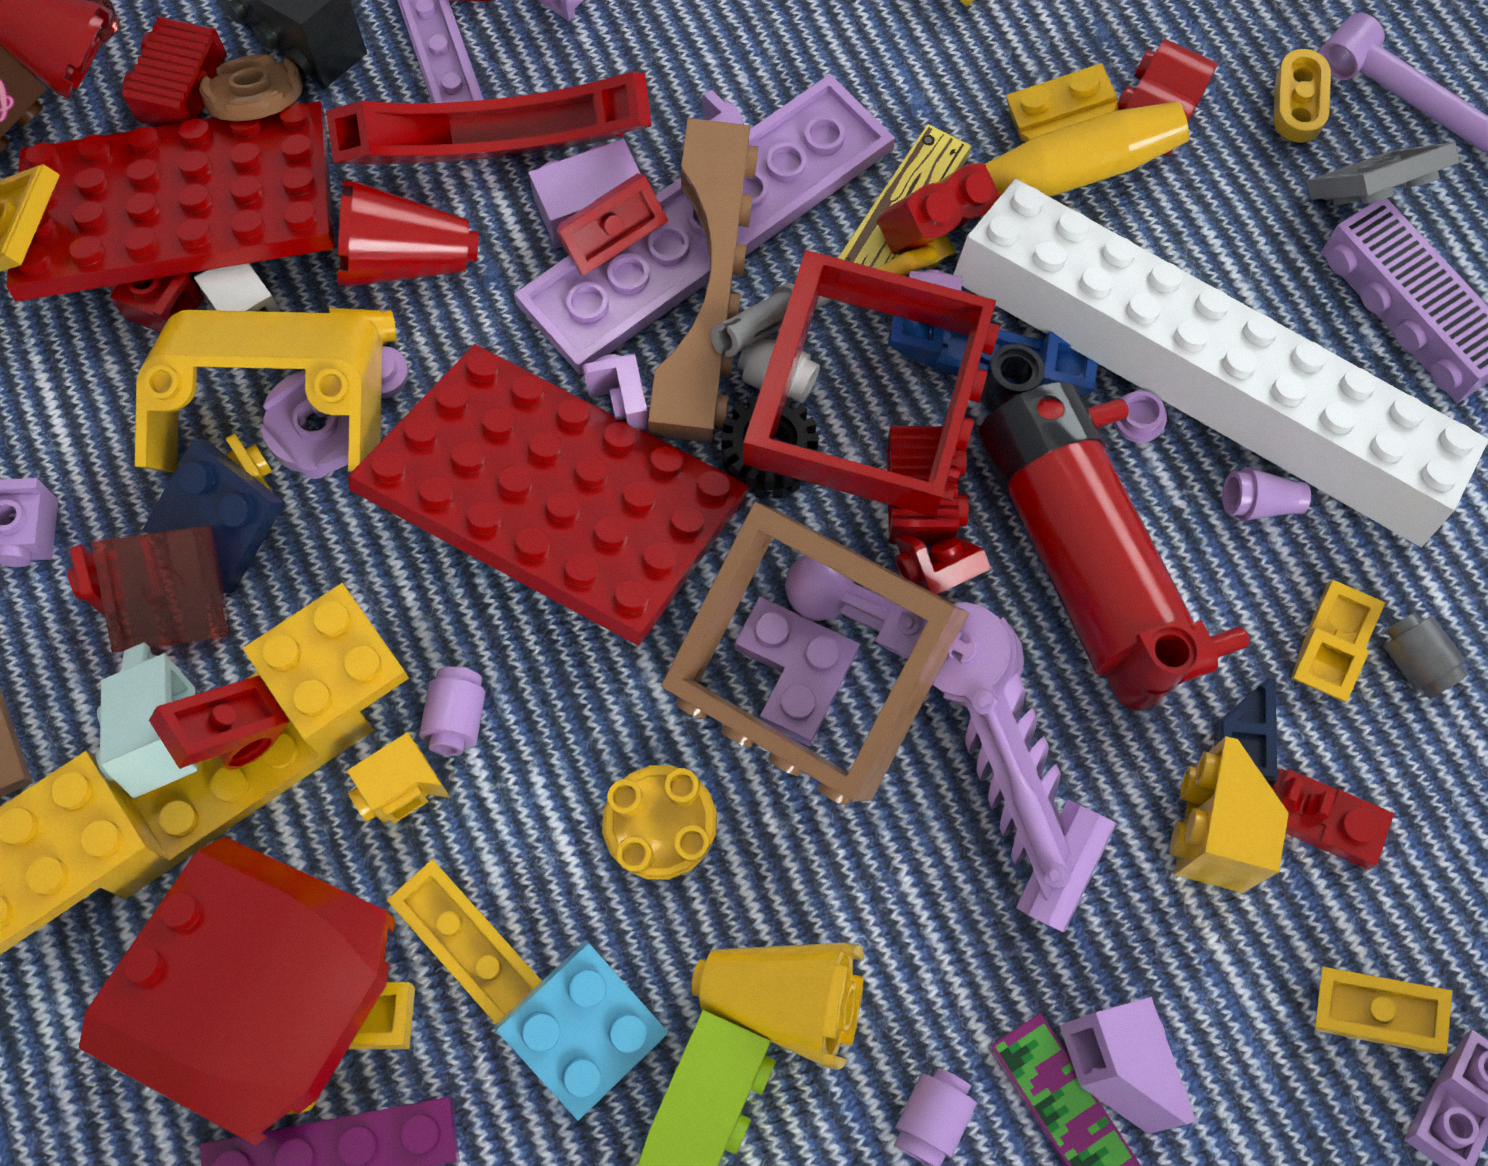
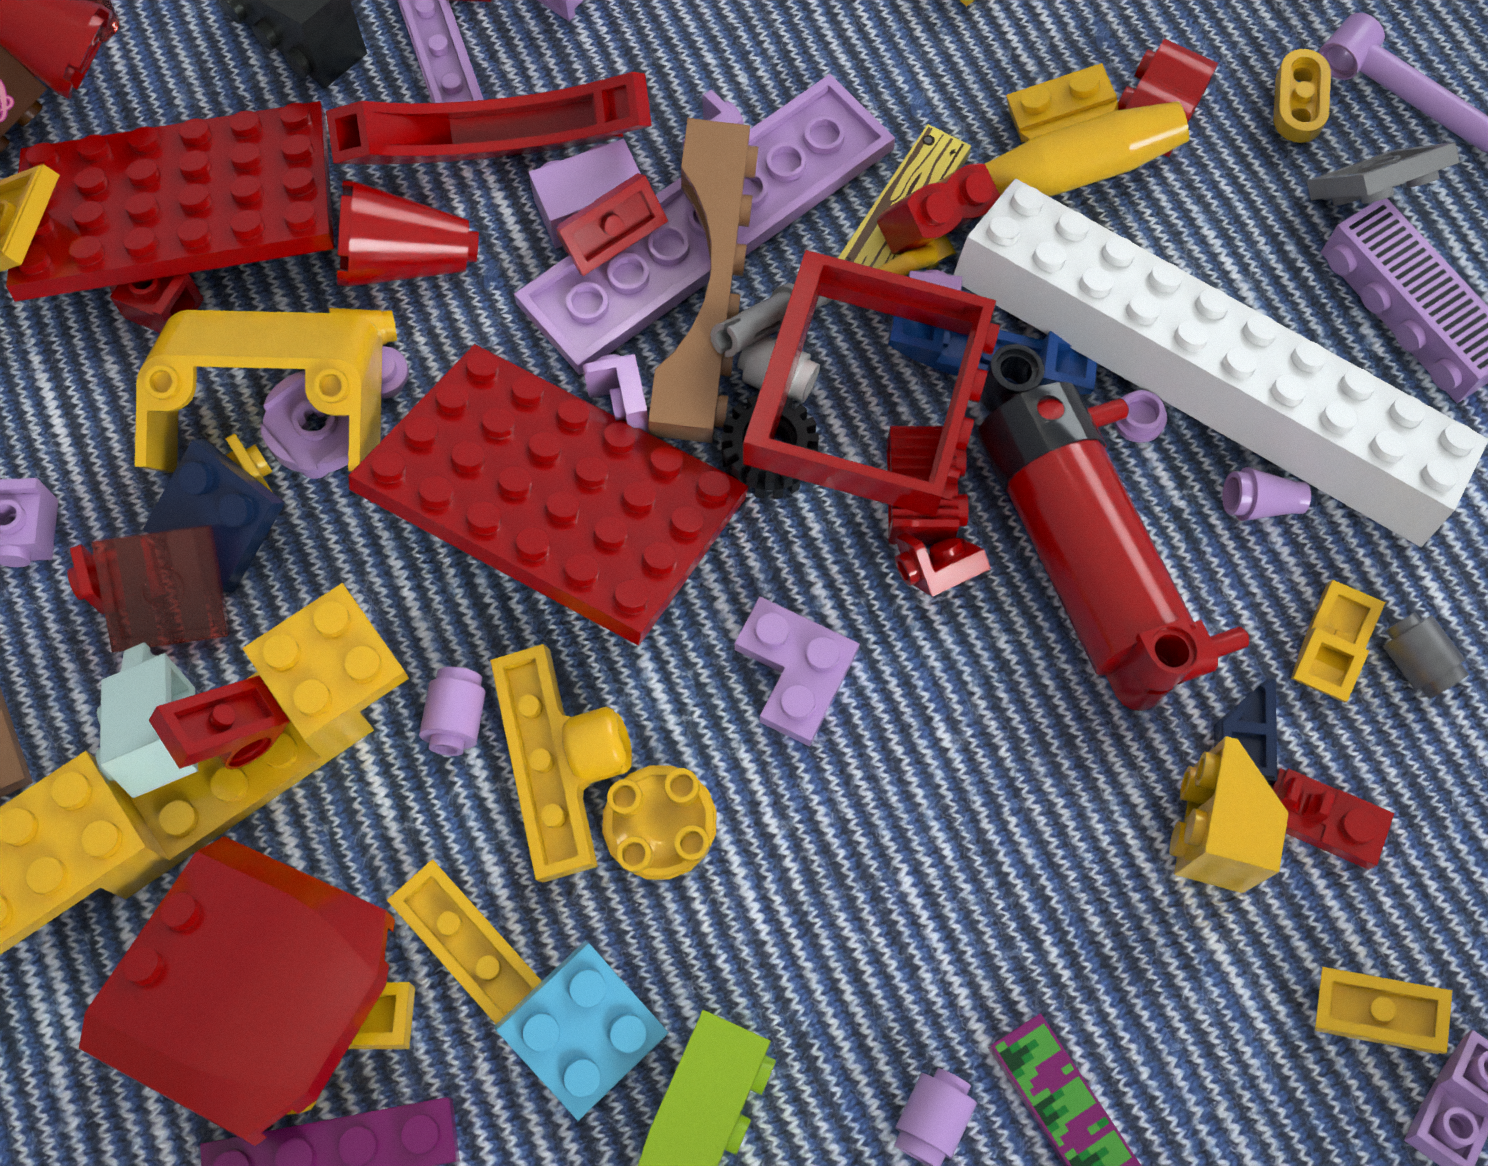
(170, 72): red brick -> none
(236, 289): white brick -> none
(251, 88): medium nougat tile -> none
(394, 781): yellow window -> none
(555, 760): none -> yellow plate
(787, 994): yellow cone -> none
(904, 700): medium nougat window -> none
(985, 678): lavender piece -> none
(1129, 1065): lavender slope -> none

